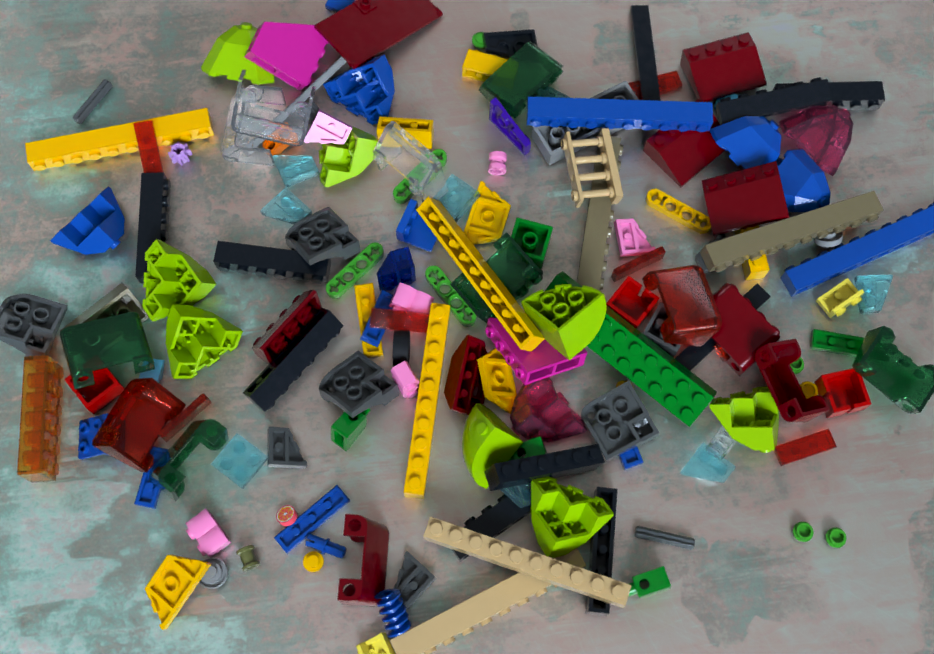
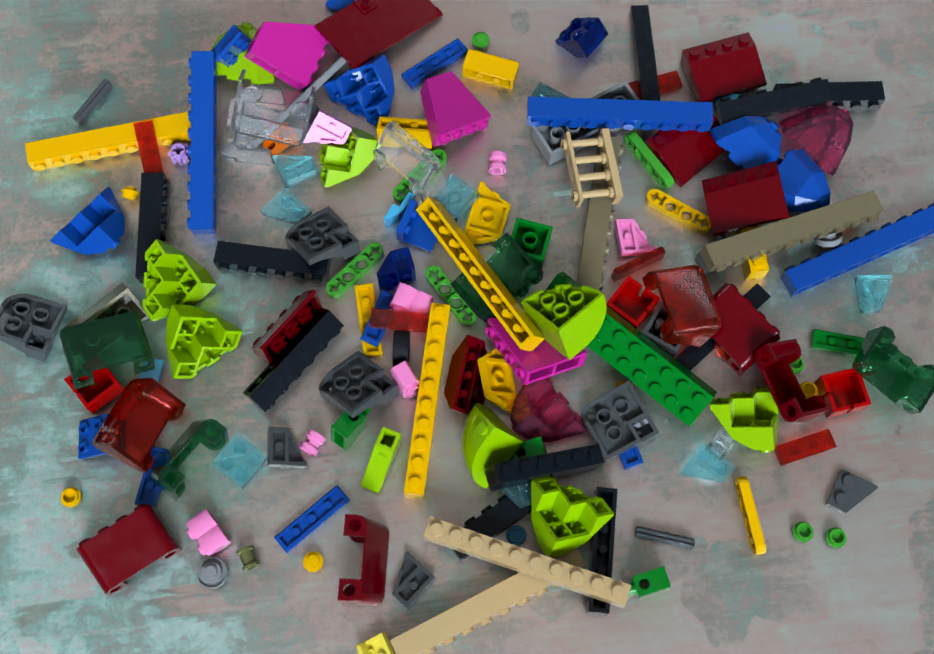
(40, 419): clear orange brick -> none
(71, 497): none -> yellow plate
(128, 547): none -> dark red windscreen
(130, 193): none -> yellow plate
(173, 586): yellow wing -> none
(184, 417): clear red tile -> none
(203, 142): none -> blue brick
(231, 46): none -> blue bracket
(286, 515): coral tile -> none
(312, 442): none -> bright pink wheel
(326, 546): blue axle -> none
(381, 459): none -> lime slope
(394, 612): blue piece -> none
(395, 212): none -> medium azure slope
(434, 63): none -> blue tile
(451, 109): none -> dark pink slope
(507, 42): black wing -> none
(508, 127): dark purple wing -> none
(516, 535): none -> dark azure plate
(521, 78): clear green windscreen -> none
(582, 36): none -> clear blue slope
(648, 160): none -> bright green beam
(750, 515): none -> yellow beam
(839, 297): light yellow bracket -> none
(848, 491): none -> dark grey wing

